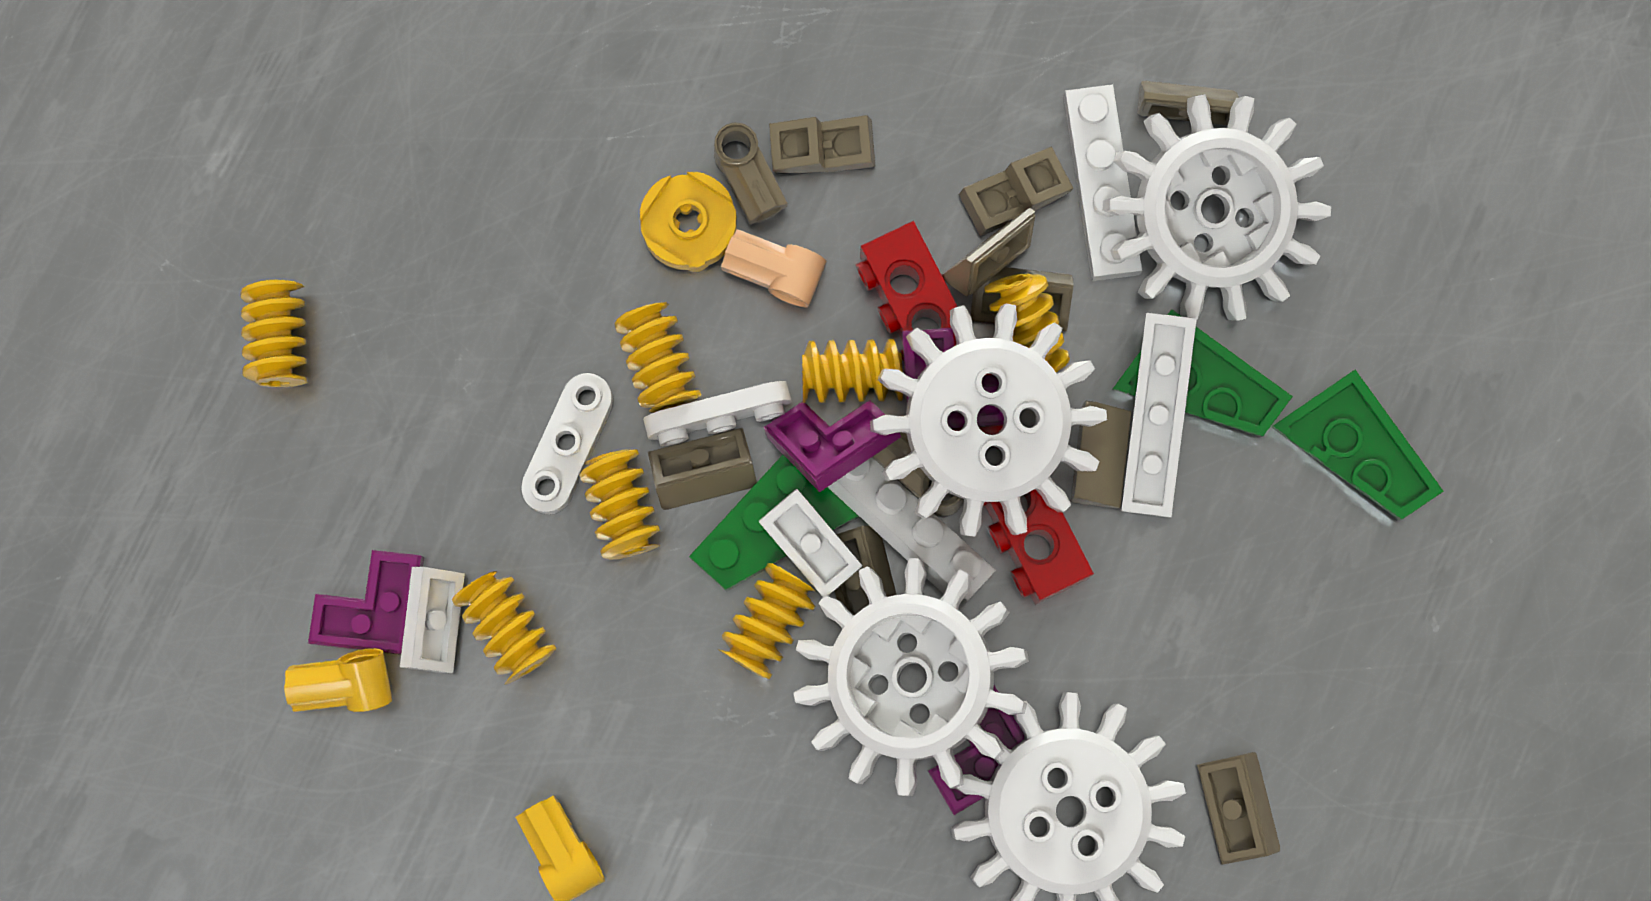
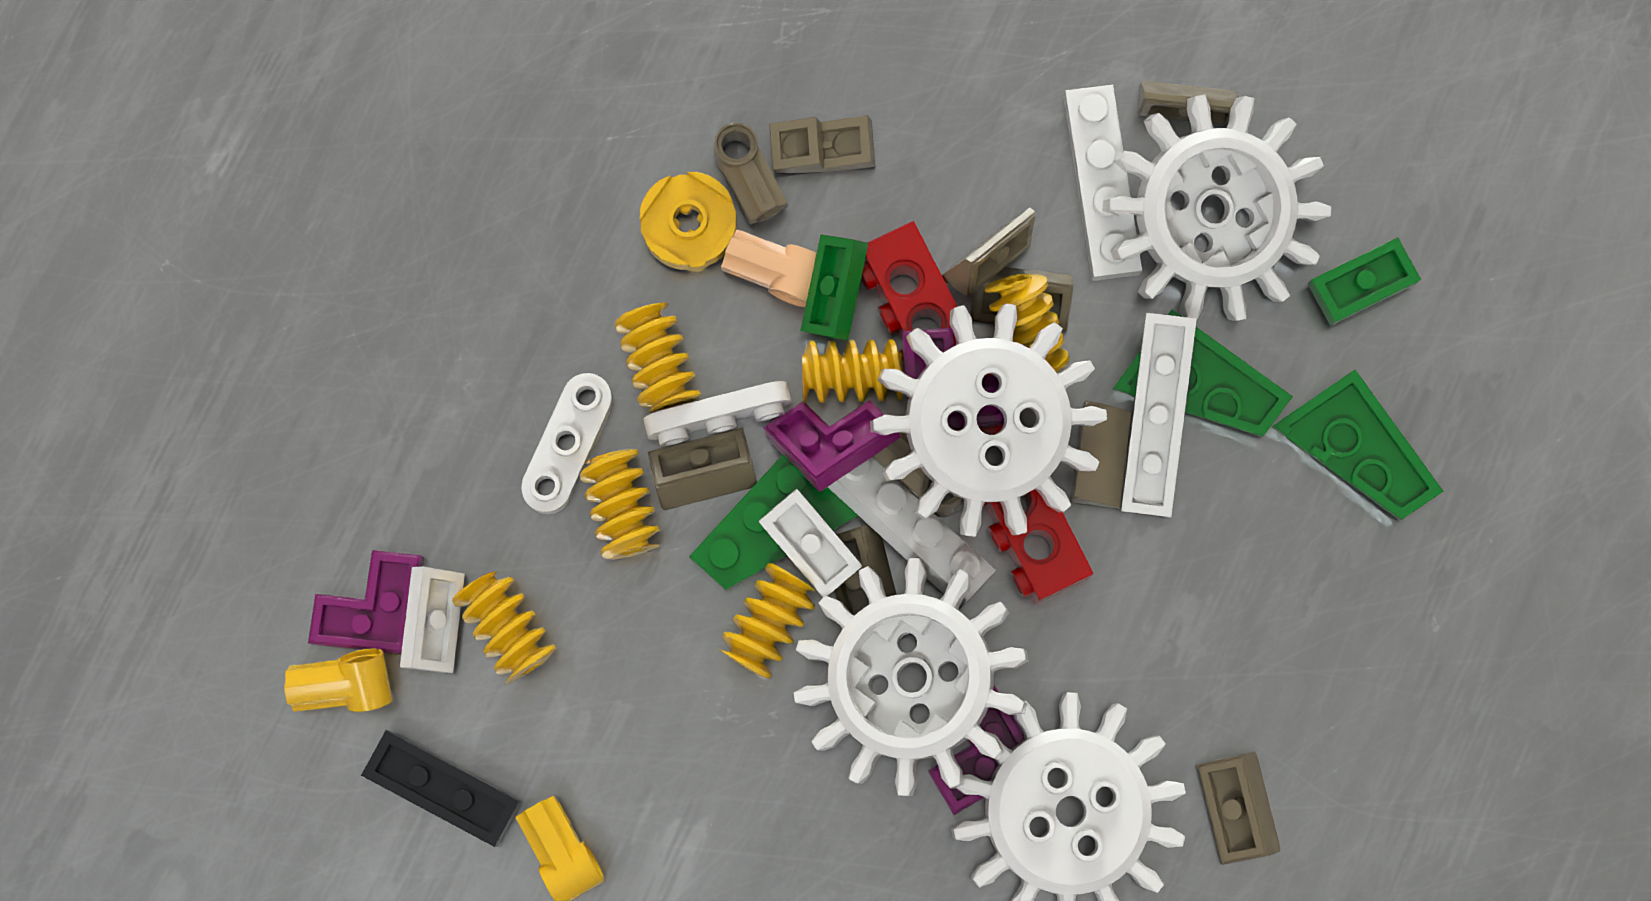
(271, 333): yellow piece -> none
(441, 788): none -> black plate
(834, 287): none -> green plate
(1023, 185): dark tan slope -> none
(1364, 281): none -> green plate

